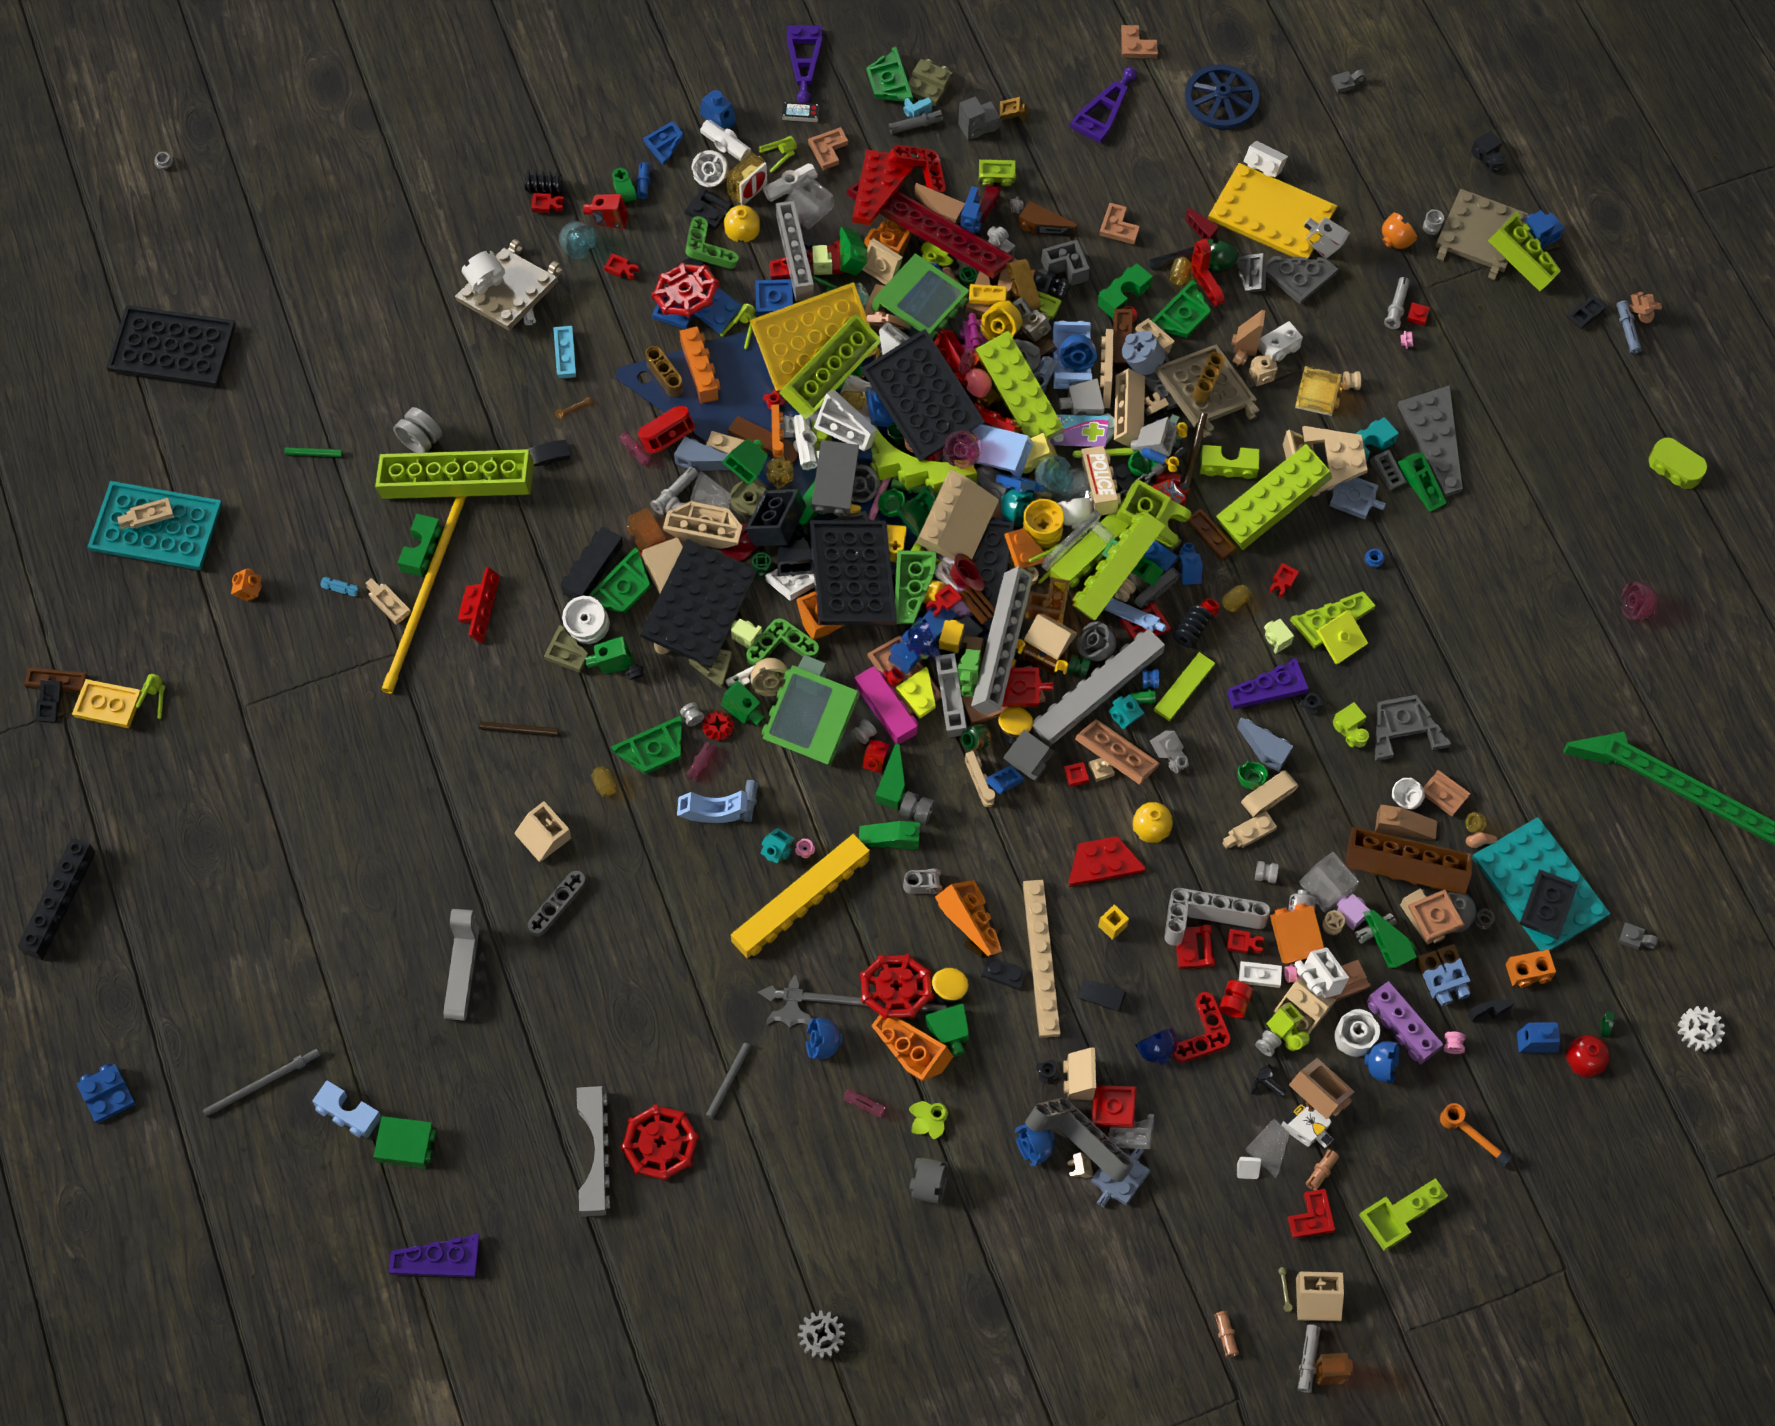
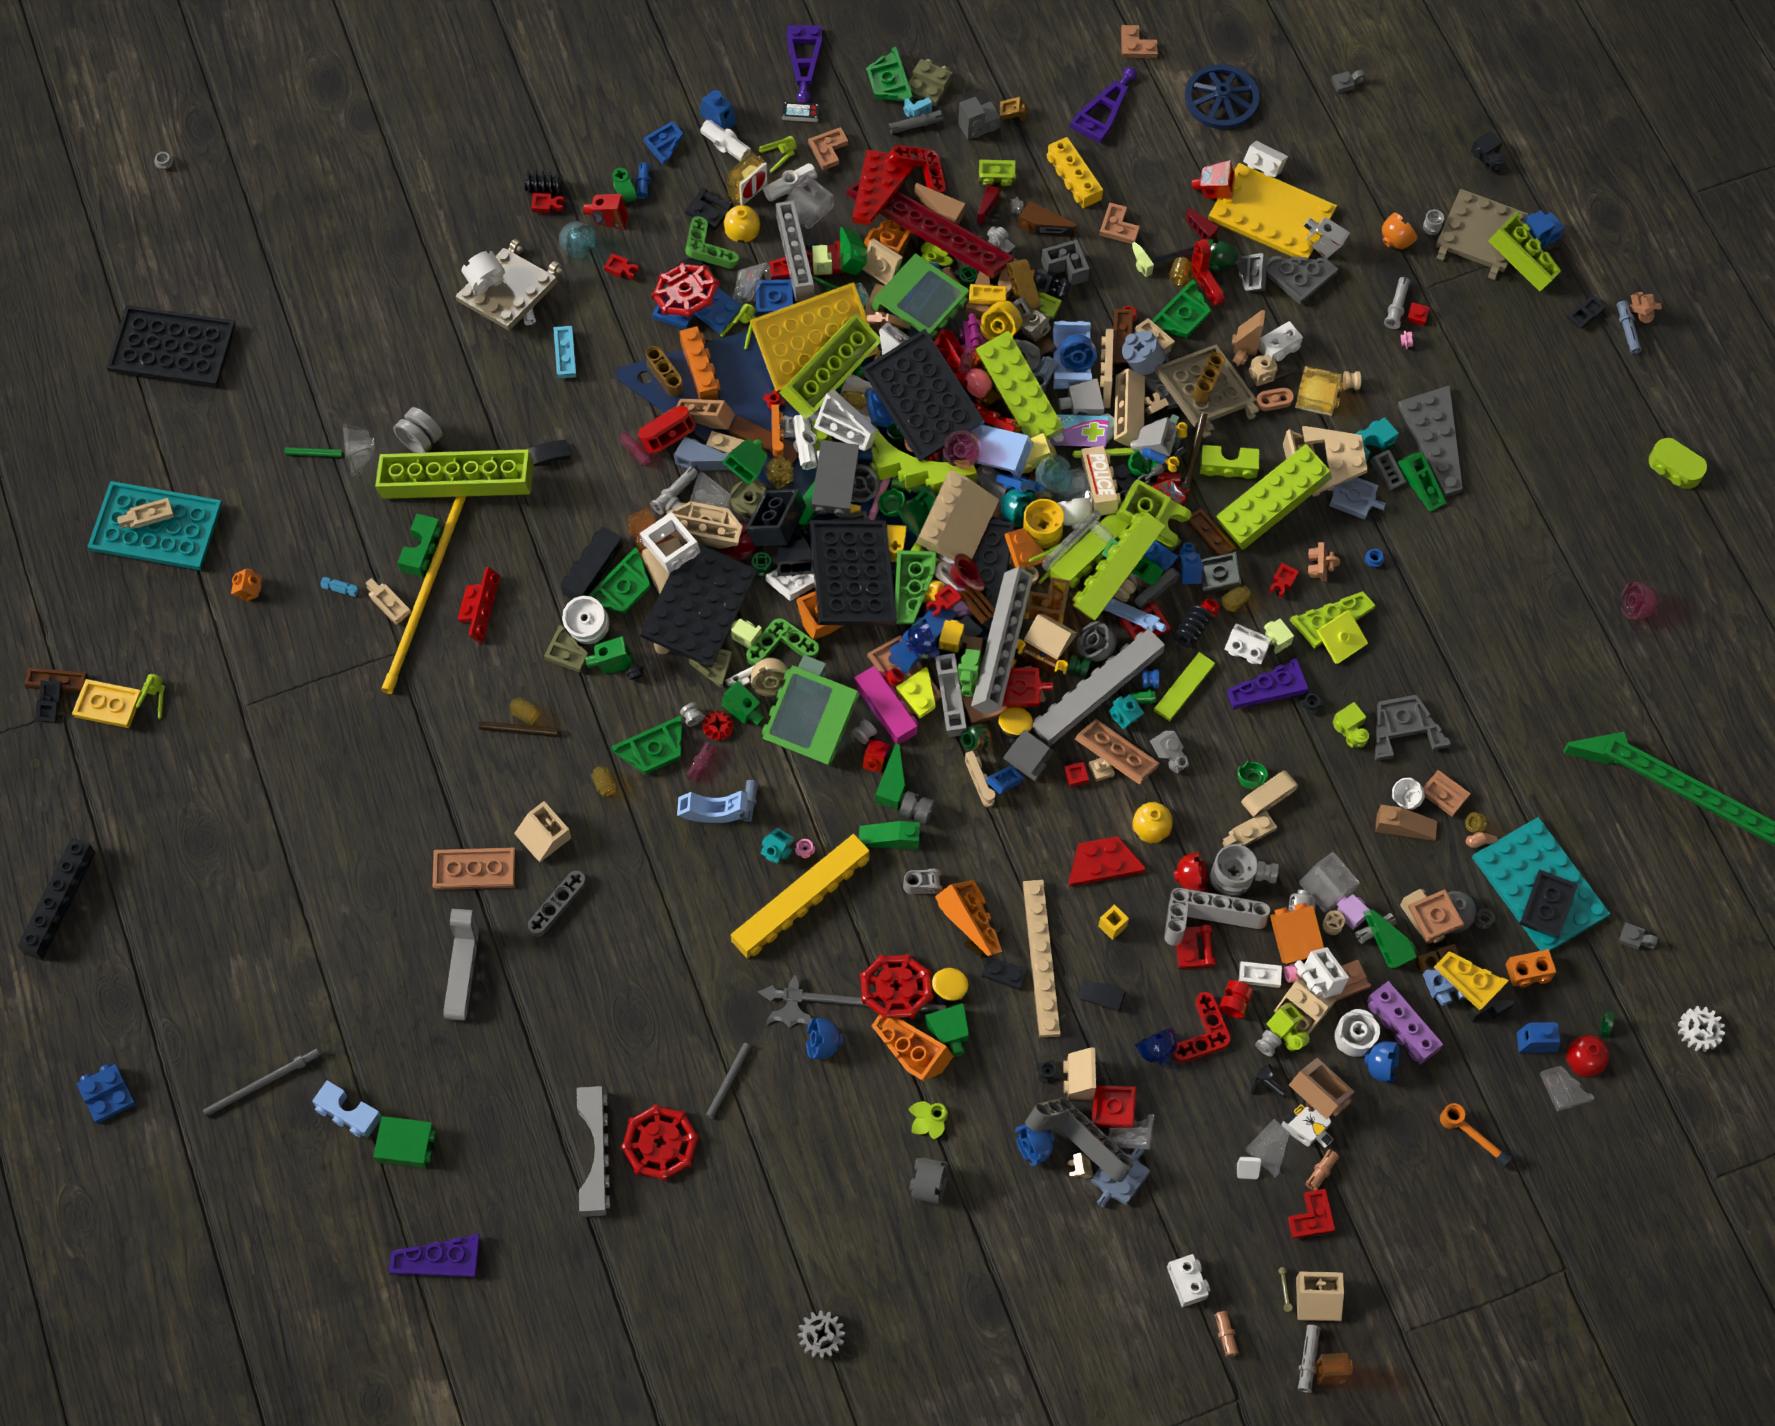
(357, 447): none -> clear slope
(474, 868): none -> nougat tile
(524, 710): none -> clear yellow brick
(558, 413): clear orange hinge -> none
(660, 530): none -> white window
(709, 413): none -> medium nougat slope
(710, 168): white cylinder -> none
(748, 281): none -> clear wing
(877, 1109): clear pink pin -> none
(971, 212): blue plate -> none
(1074, 172): none -> yellow brick
(1133, 280): green arch -> none
(1143, 262): none -> yellowish green plate
(1188, 1280): none -> white brick
(1192, 872): none -> red cylinder
(1216, 181): none -> red torso
(1220, 573): none -> pearl dark grey plate
(1233, 870): none -> light grey wheel
(1240, 942): red plate -> none
(1248, 644): none -> white brick
(1268, 748): sand blue slope -> none
(1273, 398): none -> nougat plate
(1324, 561): none -> nougat hips
(1389, 1221): lime plate -> none
(1408, 860): reddish brown brick -> none
(1454, 1042): bright pink wheel -> none
(1473, 982): none -> yellow wing
(1564, 1089): none -> clear wing

